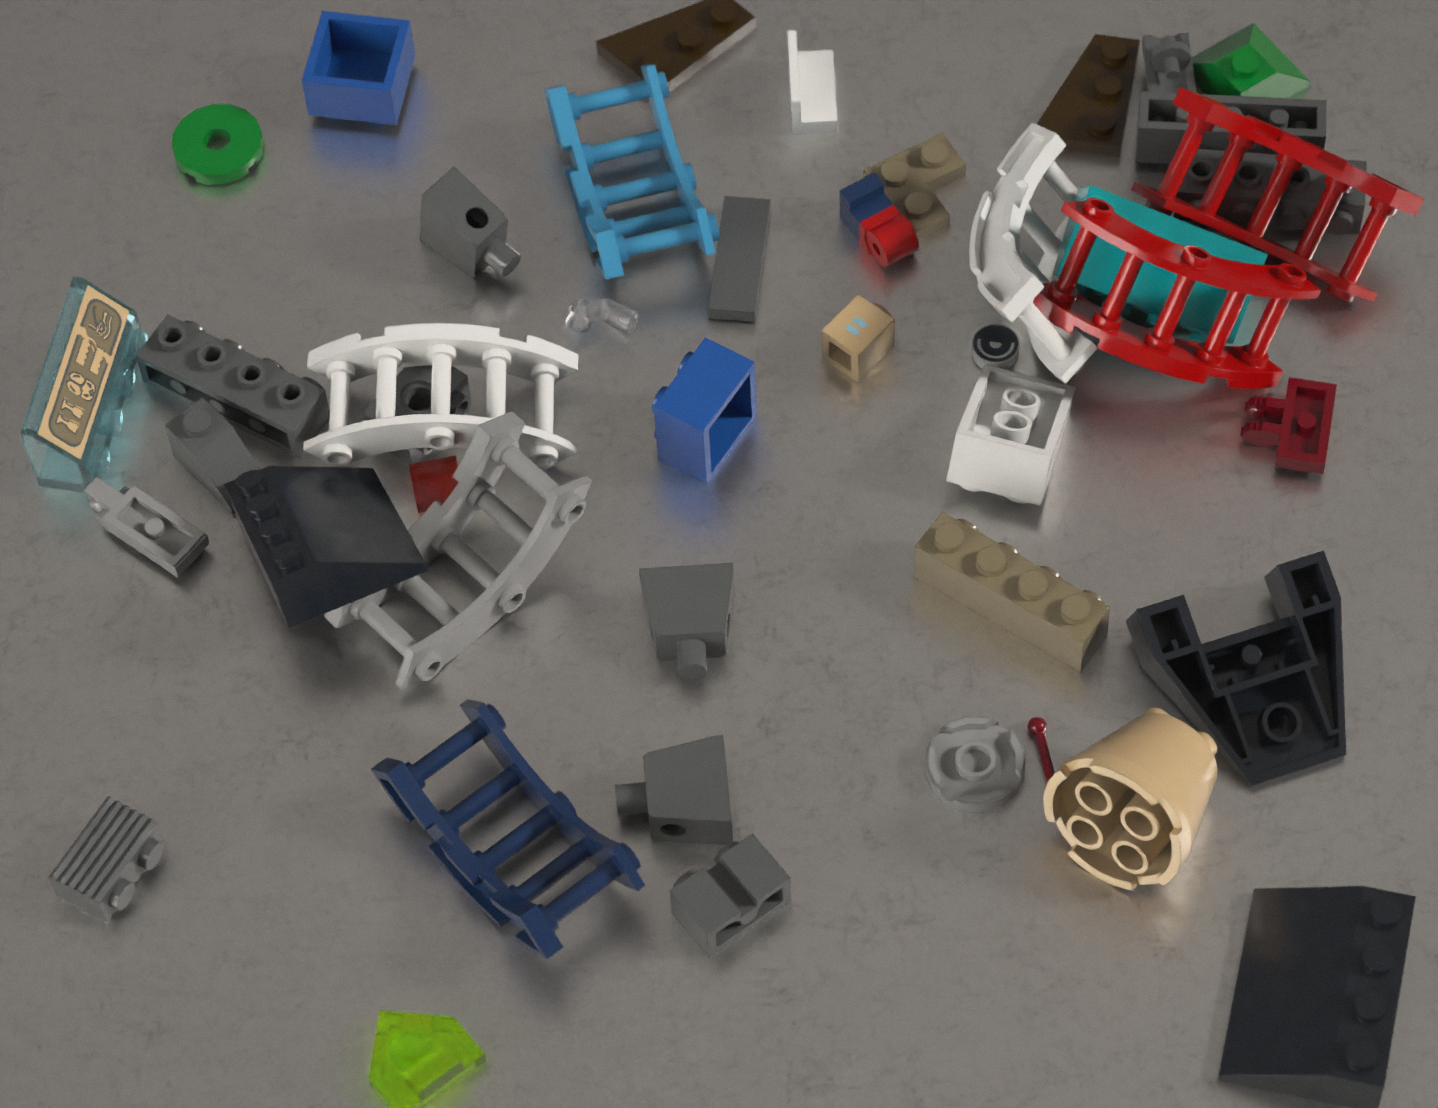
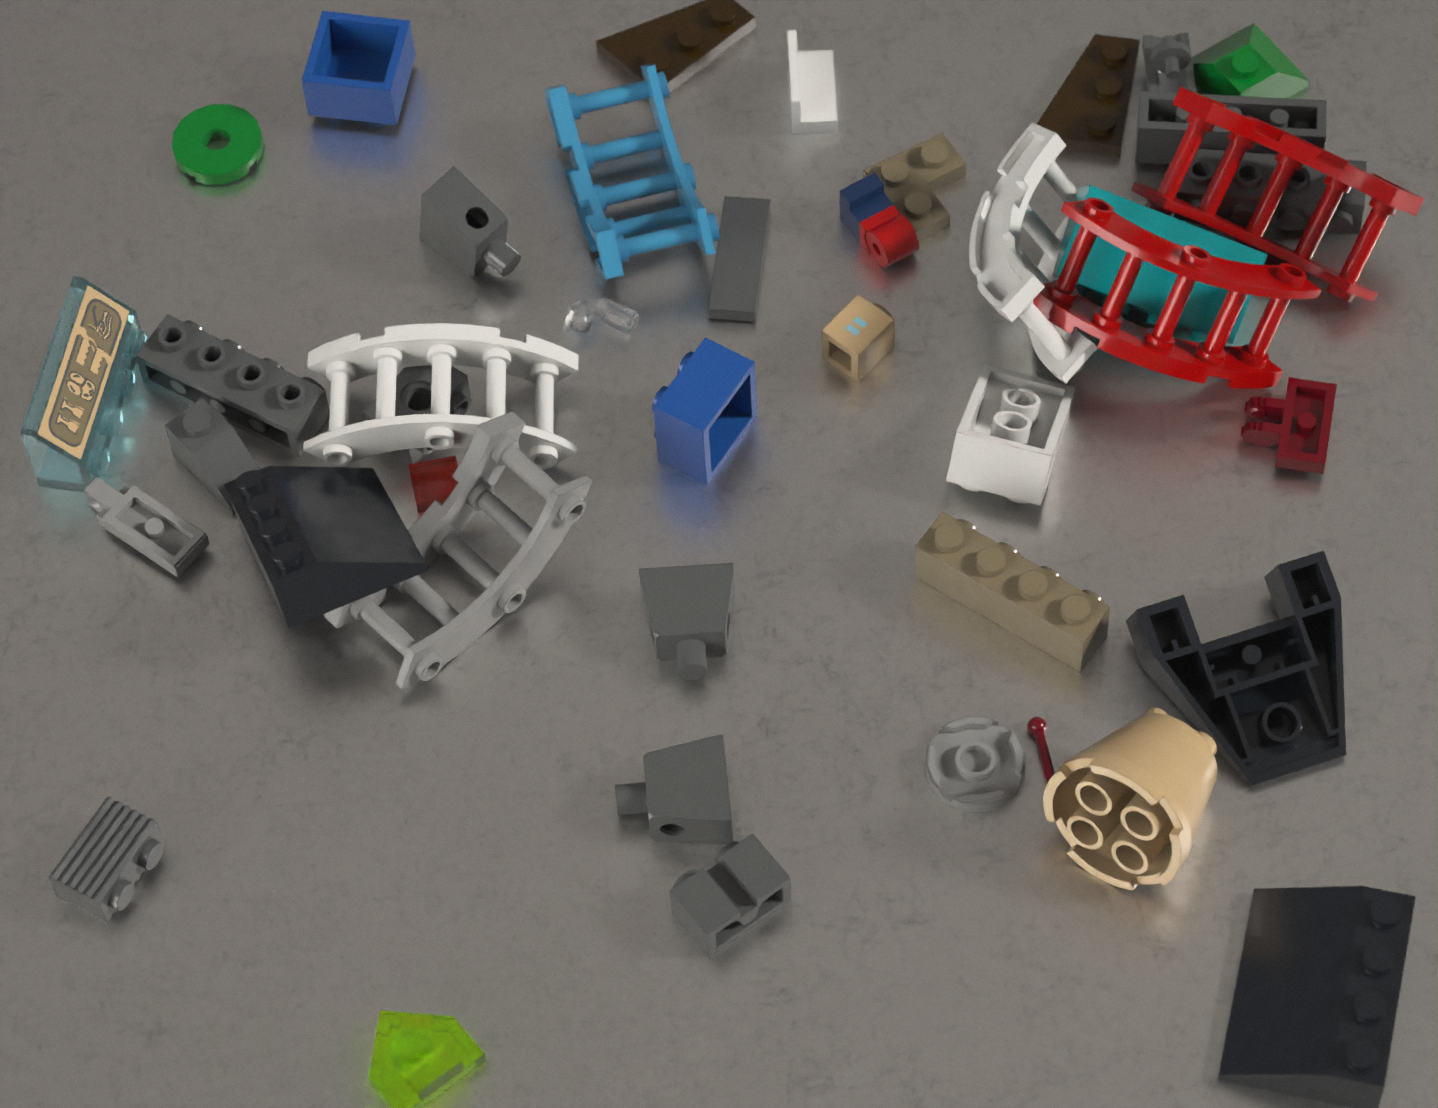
(476, 870): dark blue fence -> none
(997, 345): black tile -> none

